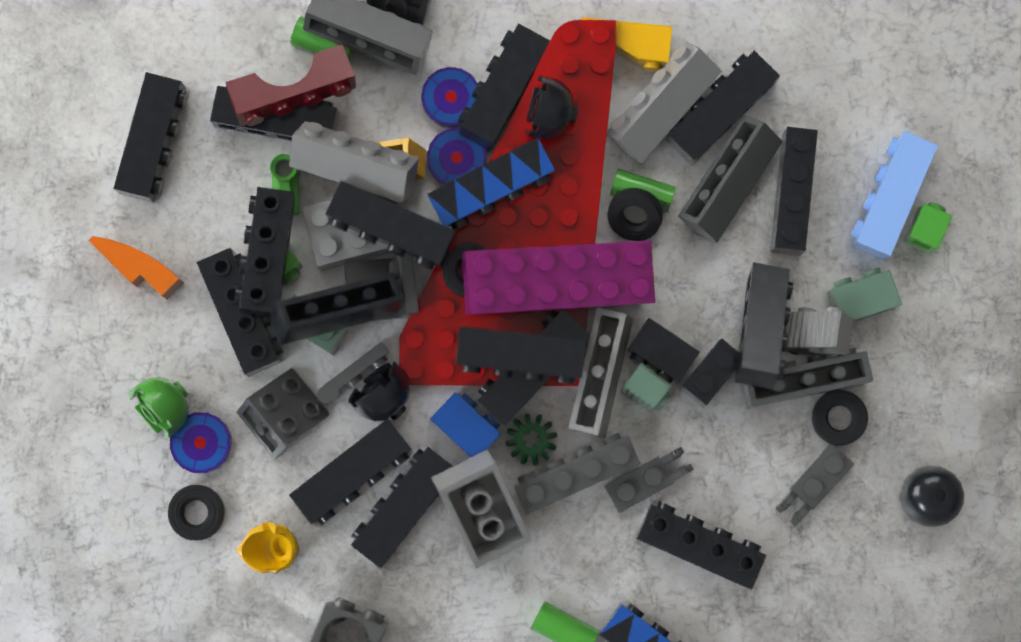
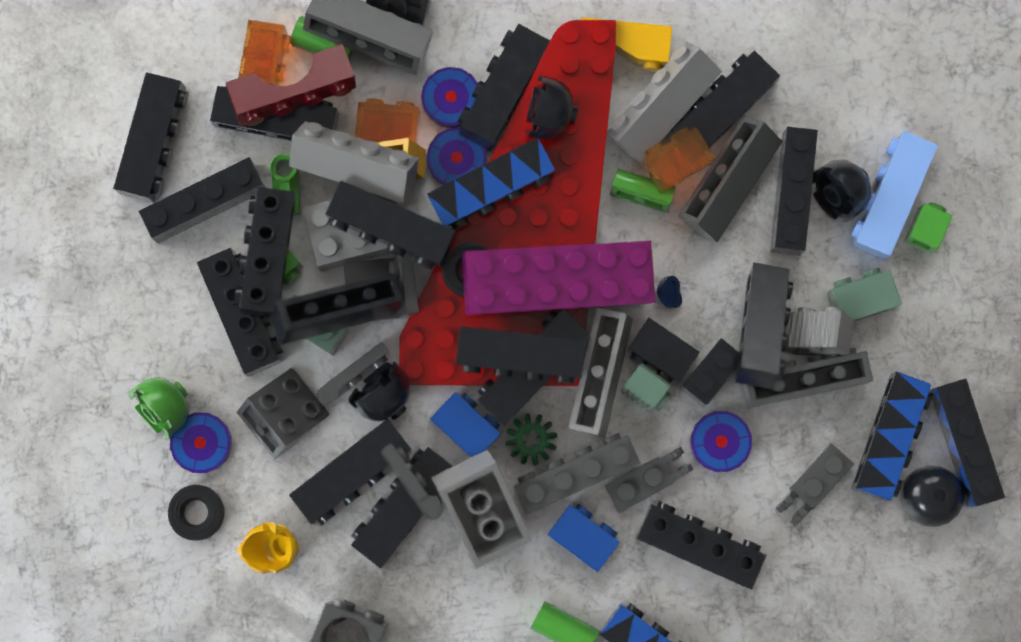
(138, 266): orange slope -> none
(202, 200): none -> black brick
(265, 51): none -> clear orange brick
(387, 122): none -> clear orange brick
(413, 483): none -> dark grey hinge
(584, 537): none -> blue brick
(641, 199): black tyre -> none
(669, 292): none -> dark blue piece
(677, 159): none -> clear orange brick
(721, 441): none -> tile
(842, 189): none -> black cylinder
(853, 404): black tyre -> none
(892, 436): none -> brick
(967, 443): none -> black brick

